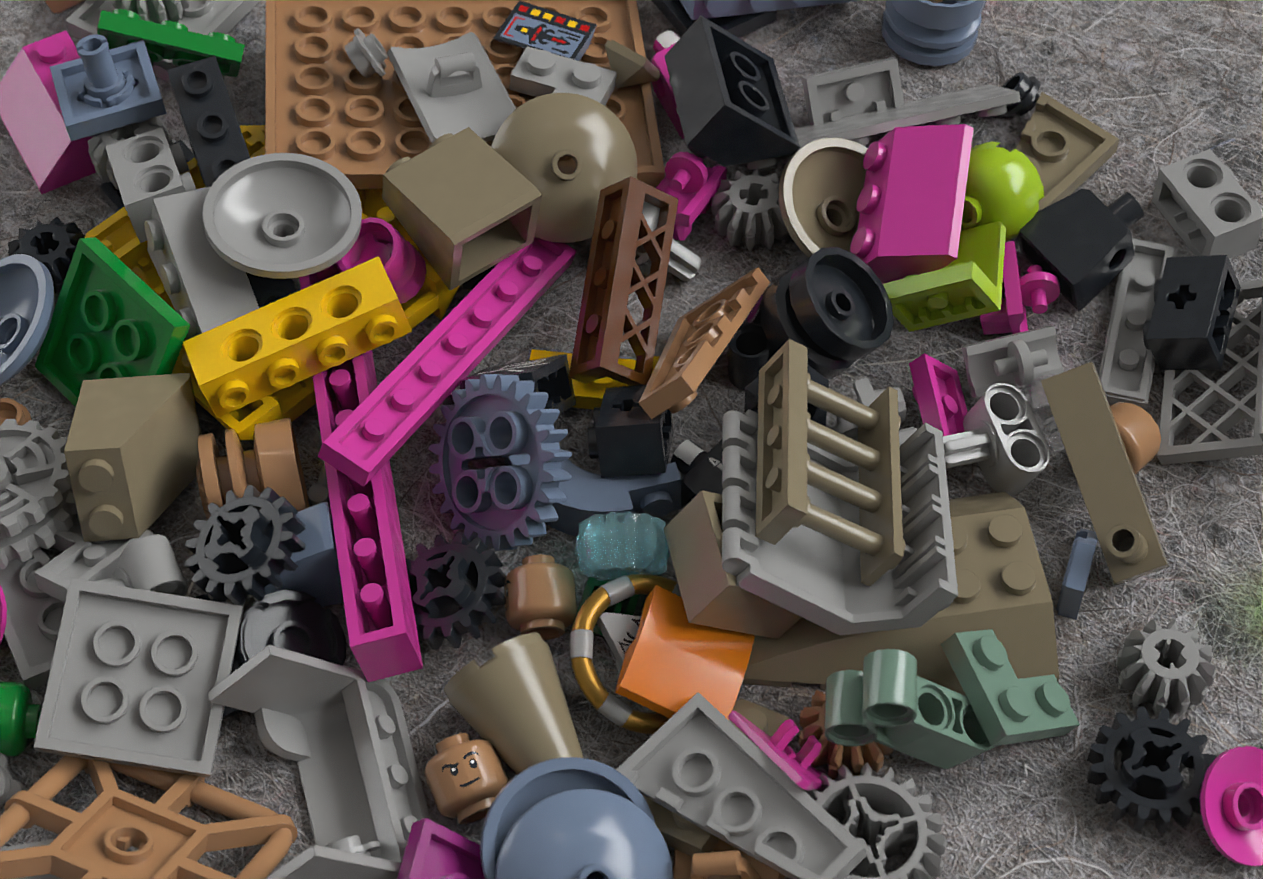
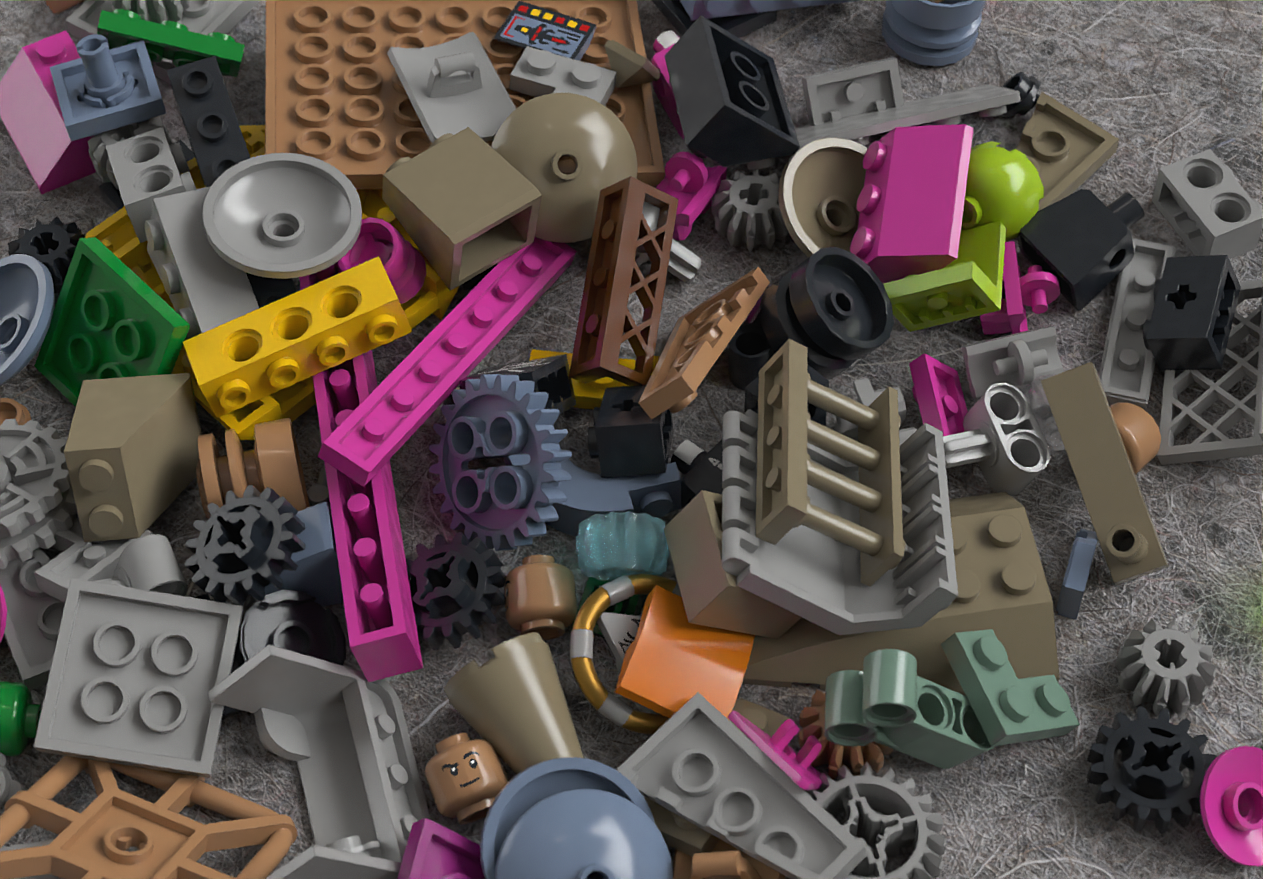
(367, 54): light grey plate -> none

